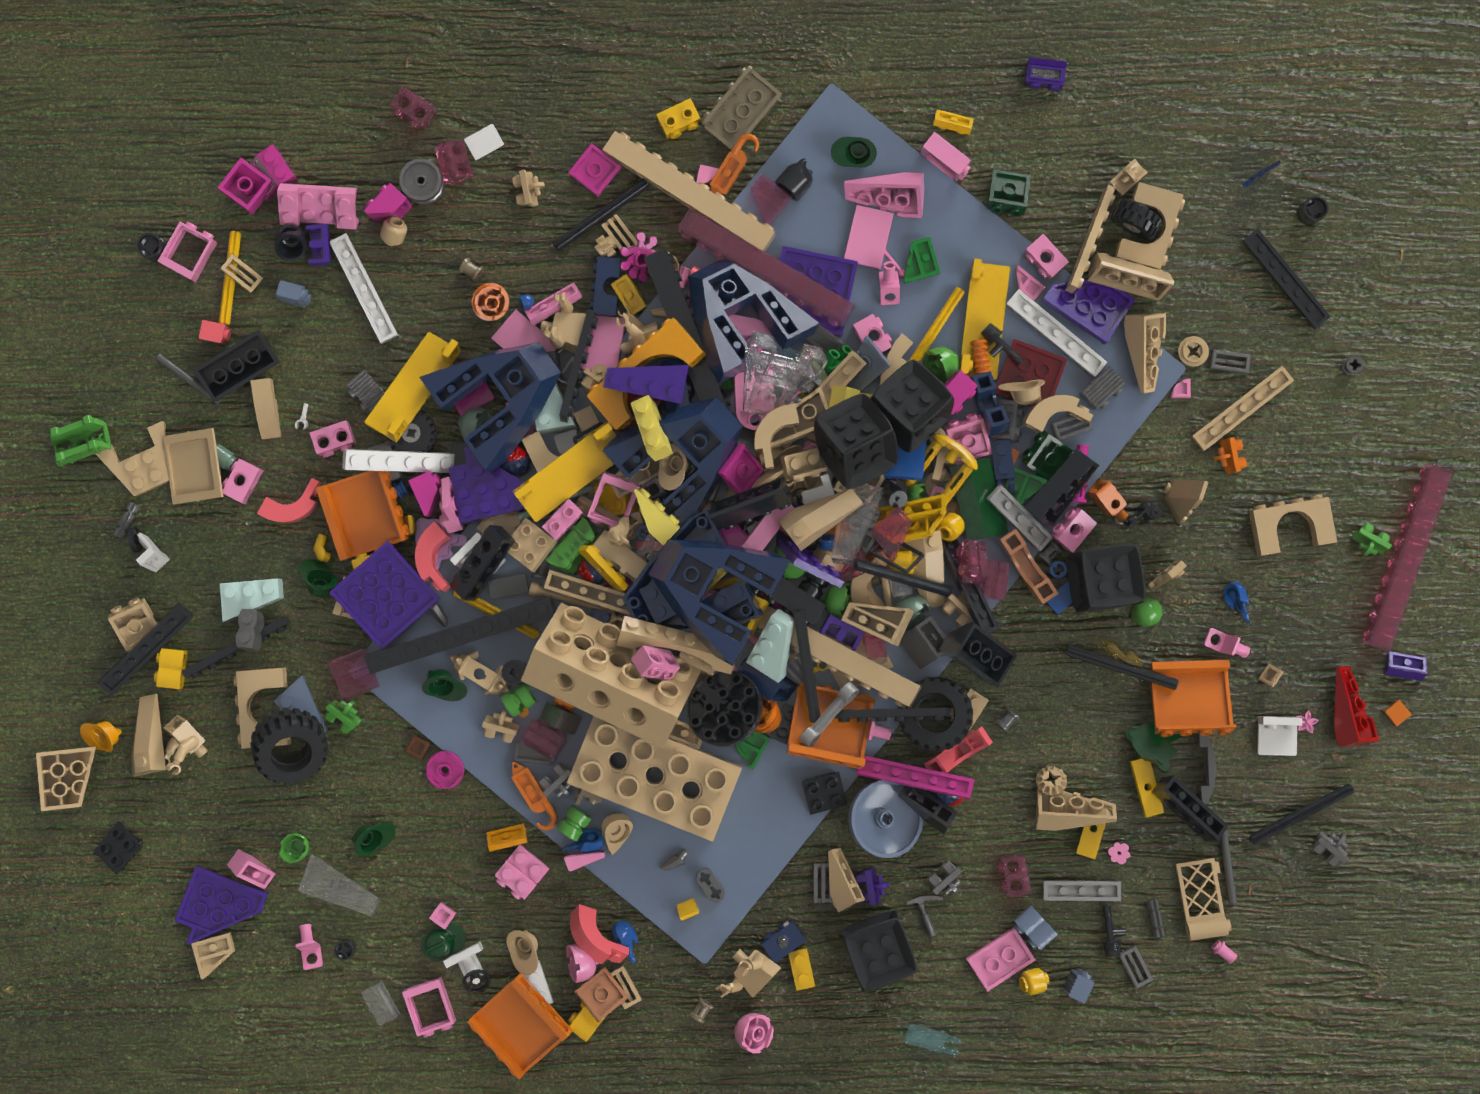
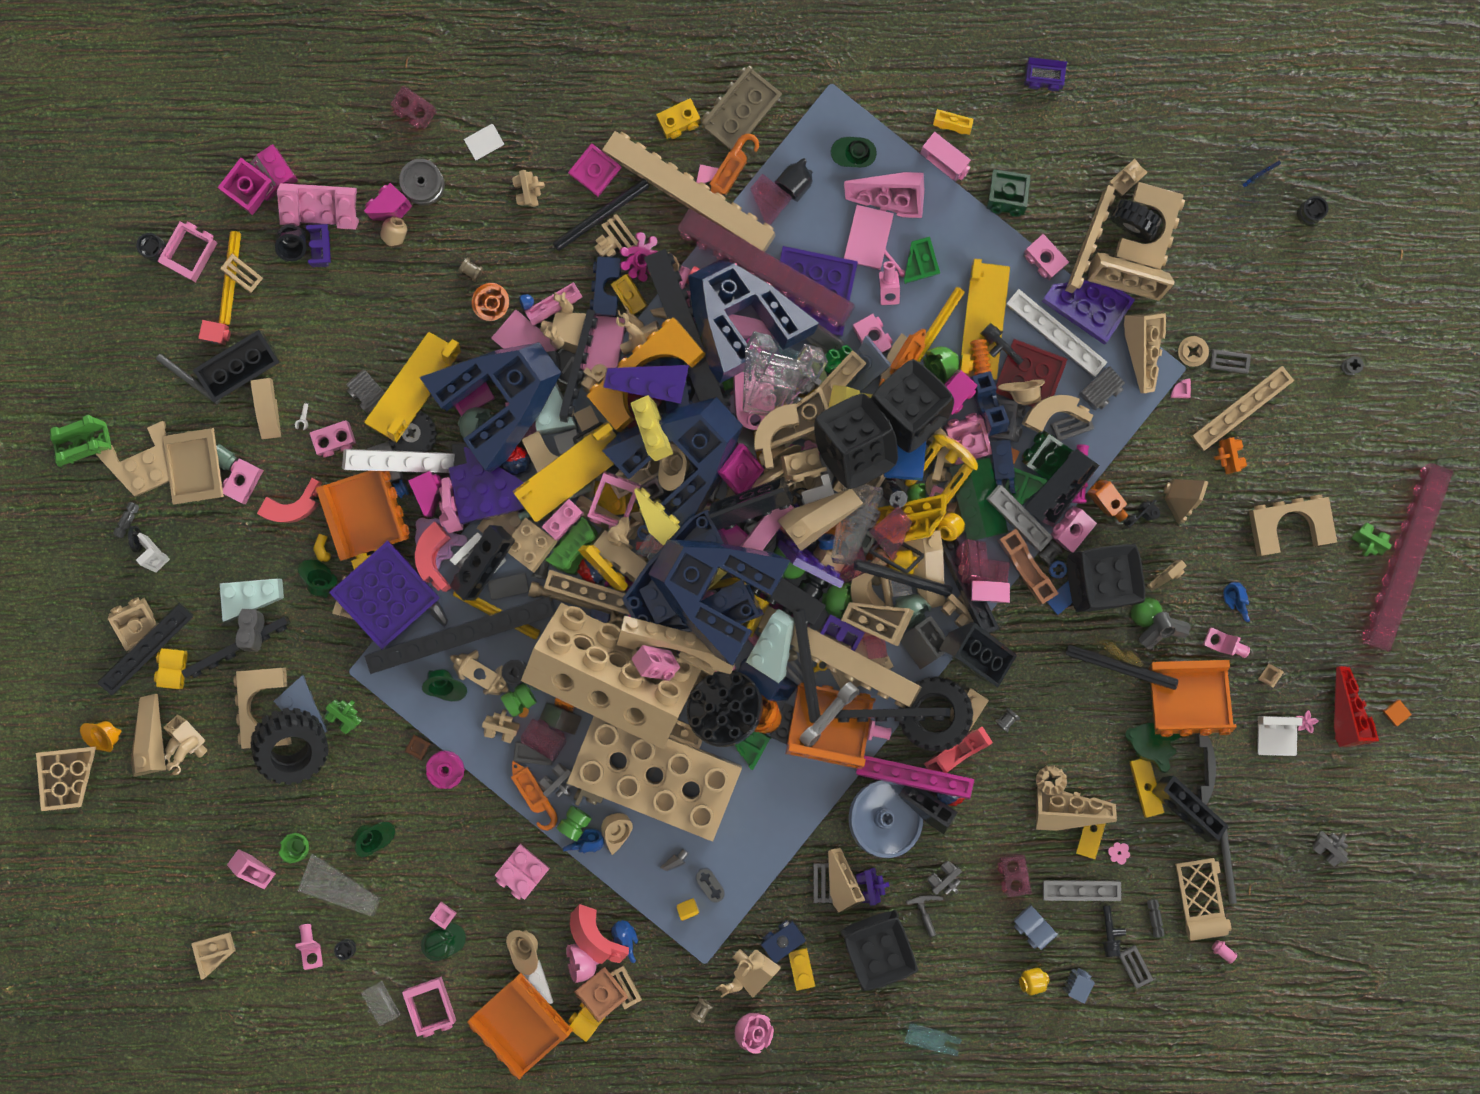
(118, 848): black hinge -> none
(217, 903): dark purple wing -> none
(293, 294): sand blue brick -> none
(353, 674): clear pink slope -> none
(363, 288): white plate -> none
(409, 520): yellow slope -> none
(453, 161): clear pink brick -> none
(470, 967): white piece -> none
(506, 837): light orange plate -> none
(579, 860): bright pink slope -> none
(824, 793): black hinge -> none
(910, 350): none -> orange plate
(990, 591): none -> bright pink slope
(1000, 959): bright pink tile -> none
(1028, 283): bright pink tile -> none
(1164, 627): none -> dark grey piece
(1286, 278): black plate -> none
(1301, 814): black axle -> none
(1406, 666): dark purple slope -> none

